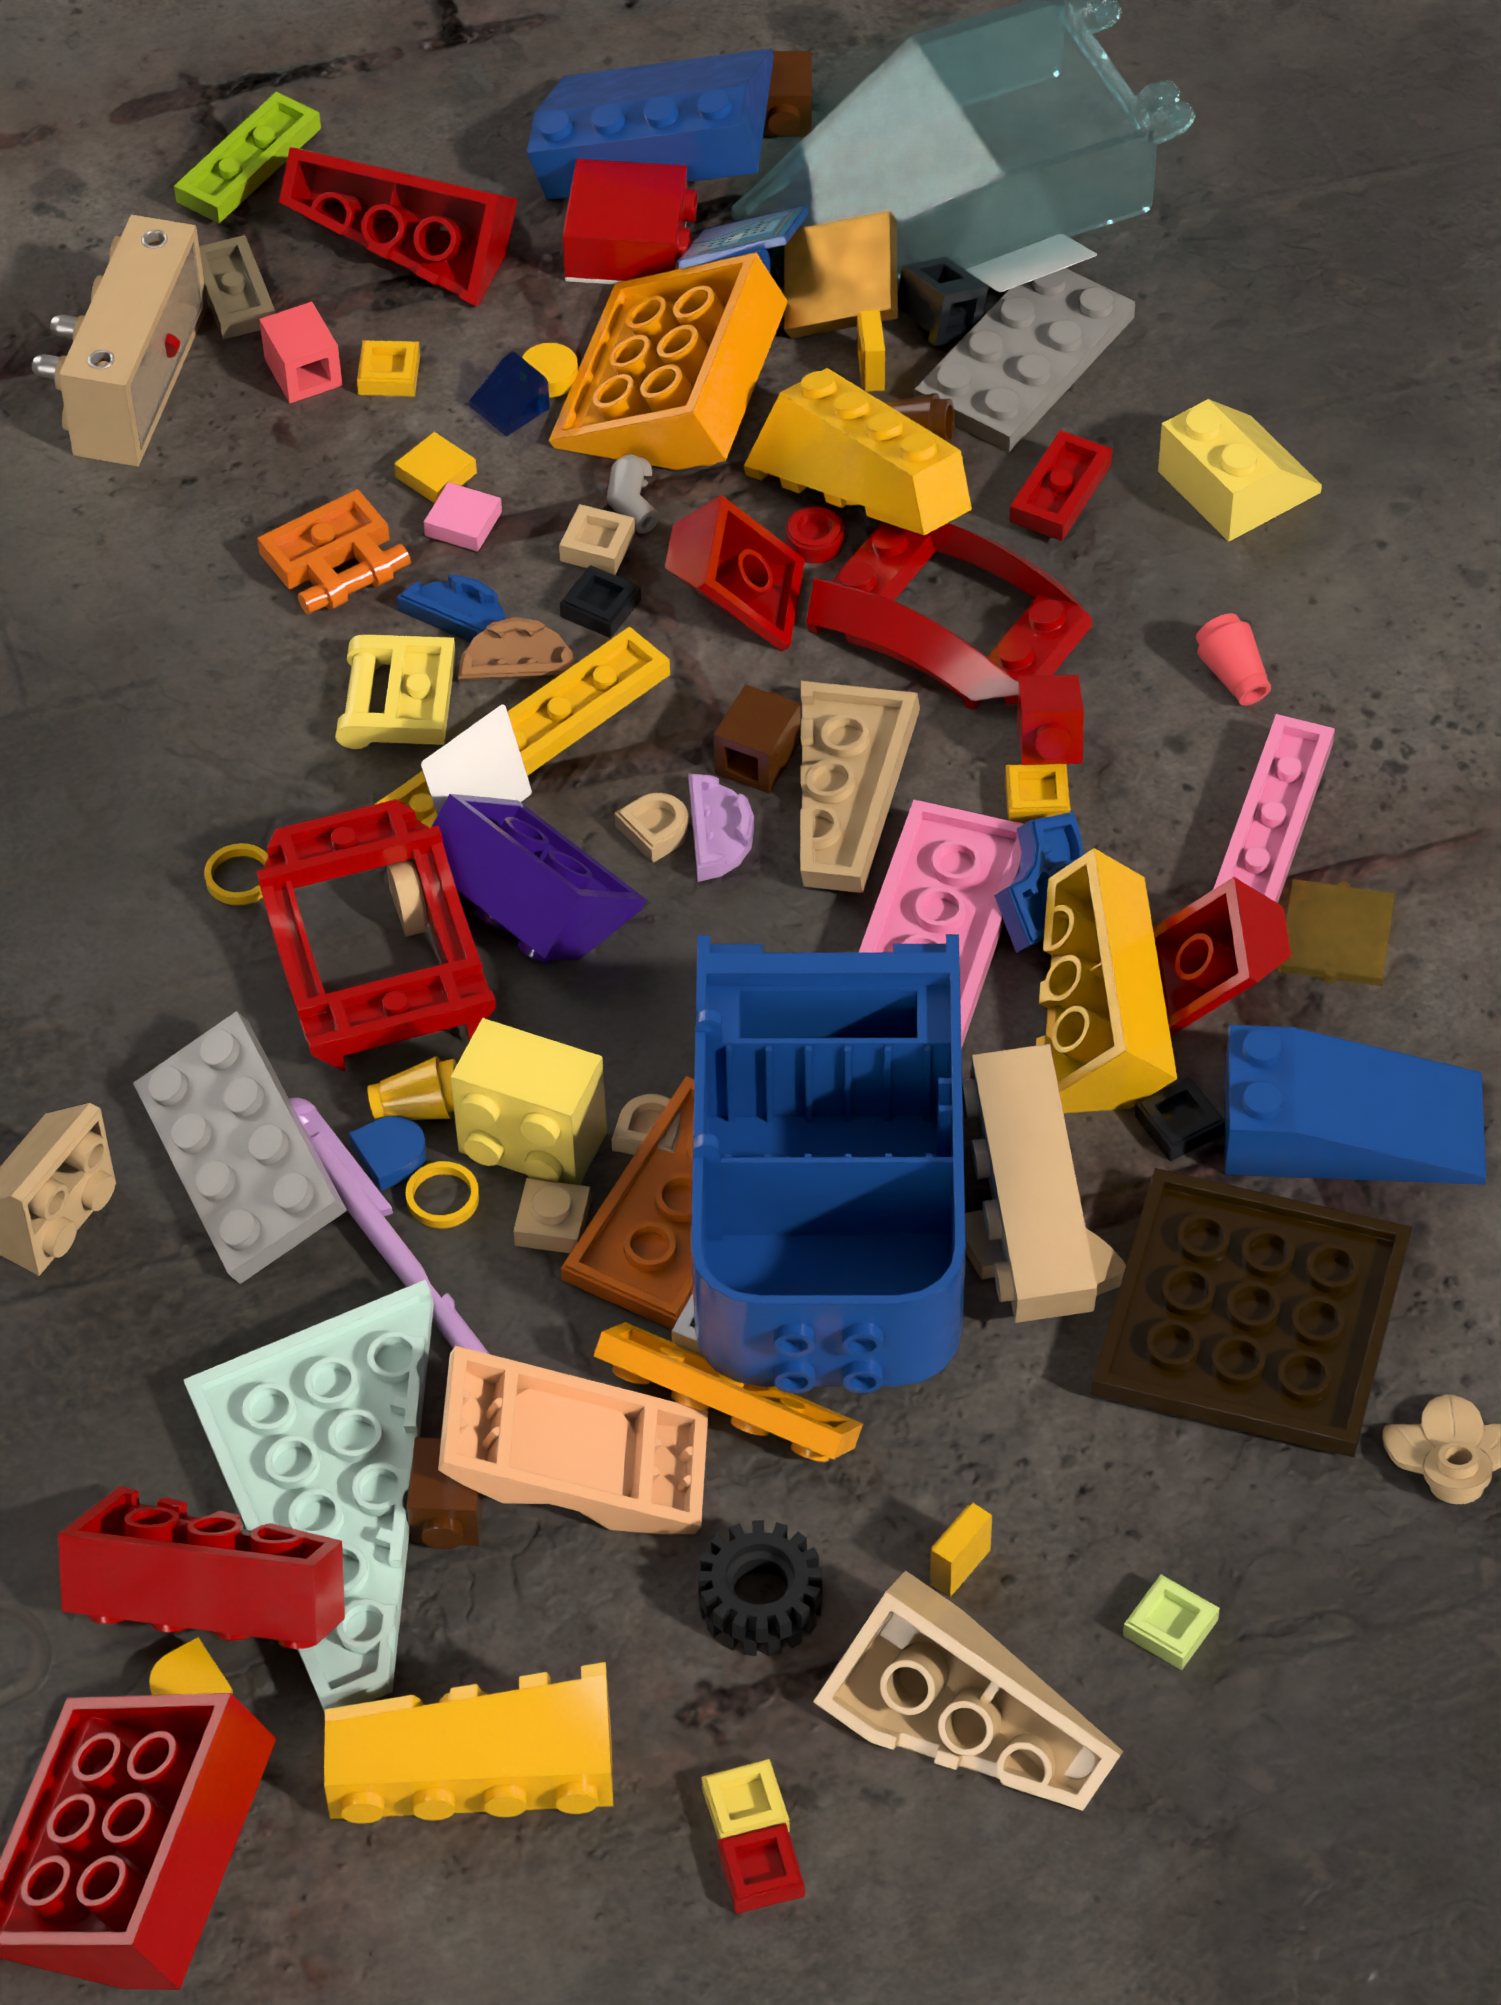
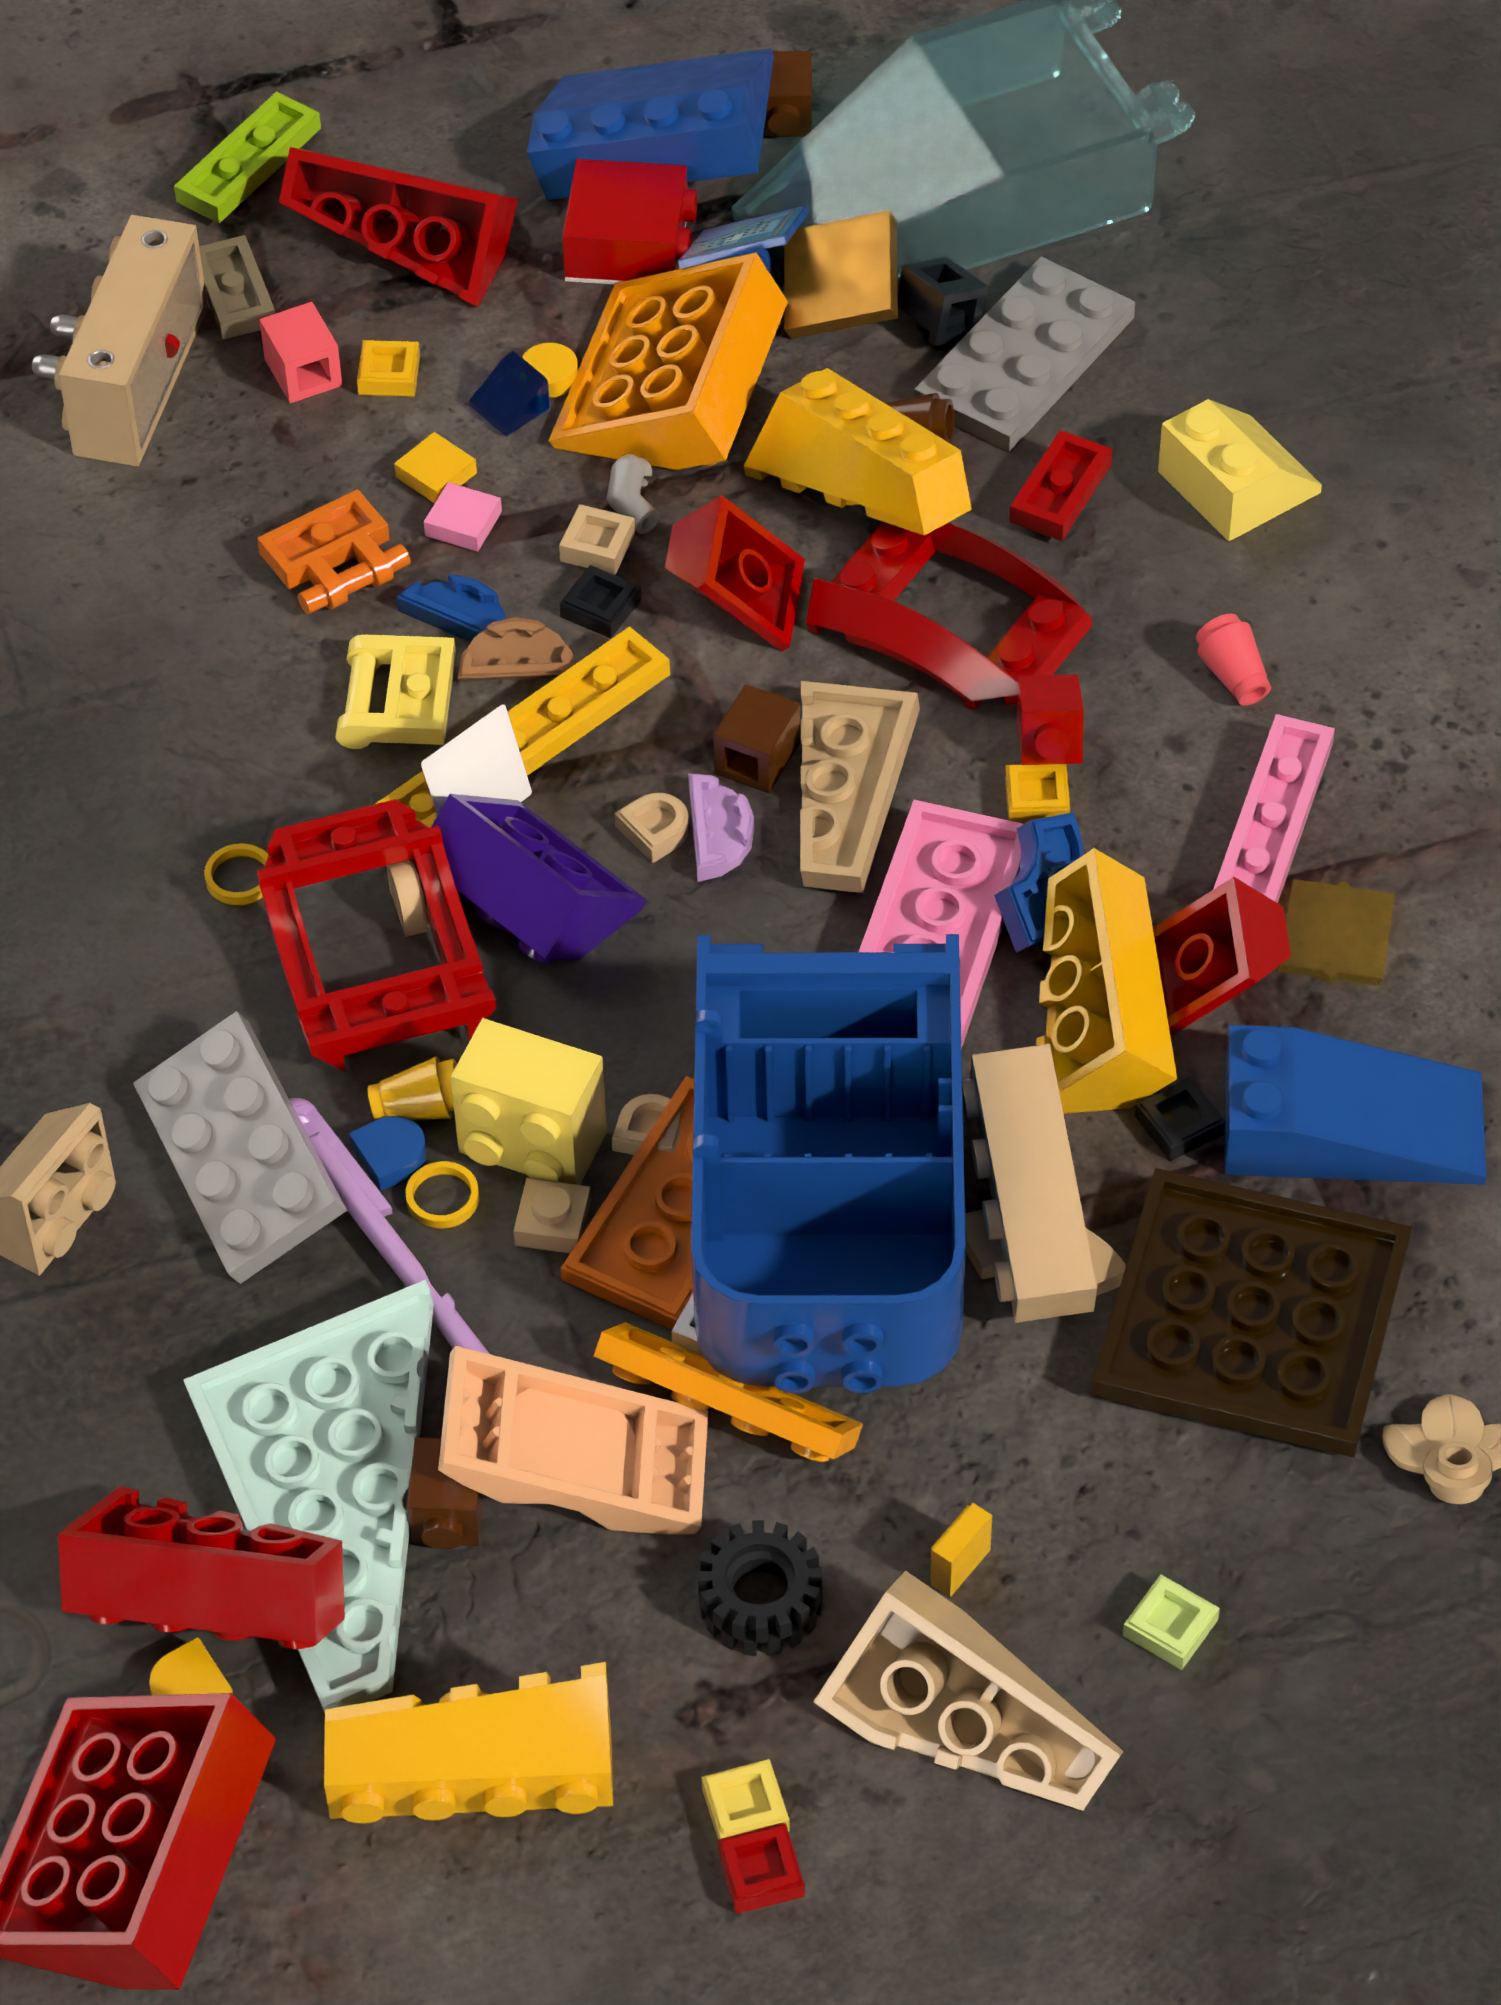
(815, 534): red tile -> none
(871, 350): yellow tile -> none
(1031, 262): white sticker -> none

